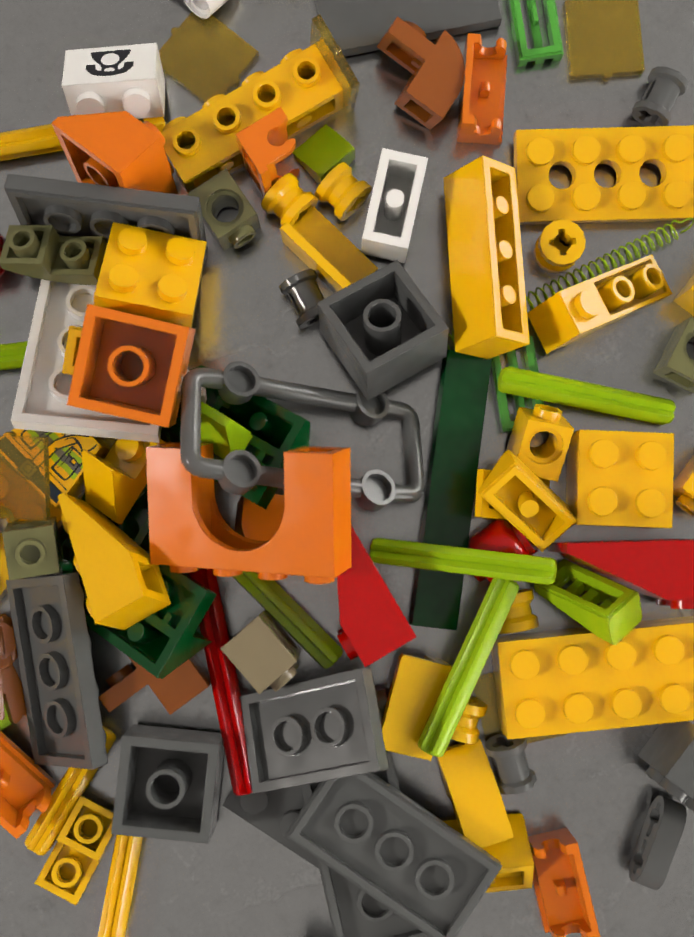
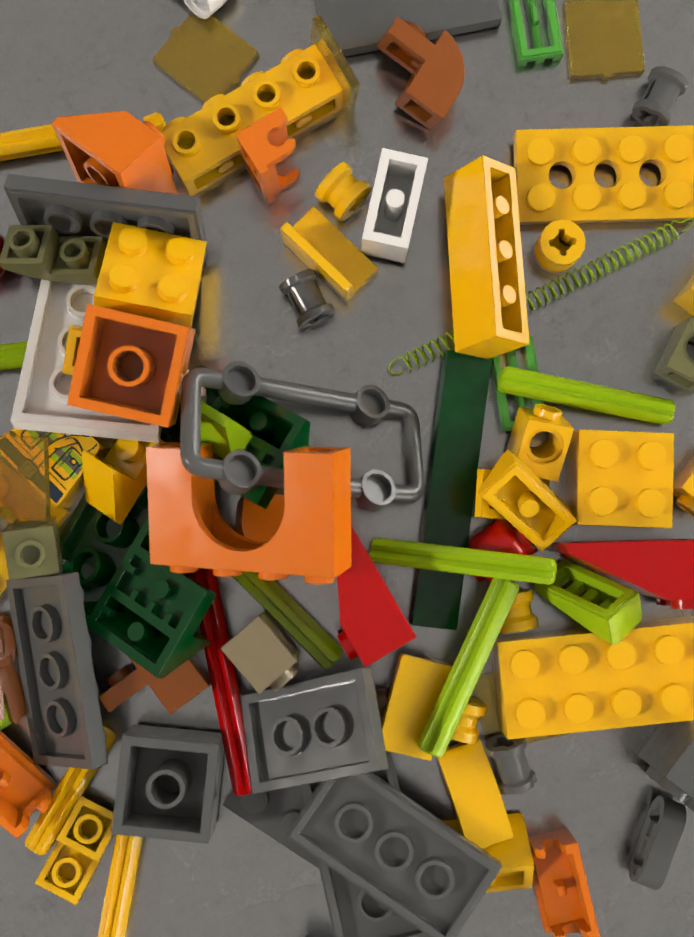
(113, 568): yellow slope -> none
(115, 80): white brick -> none
(223, 192): olive brick -> none
(288, 200): yellow wheel -> none
(324, 152): lime slope -> none
(383, 329): dark grey brick -> none
(482, 92): orange hinge -> none
(598, 303): yellow slope -> none

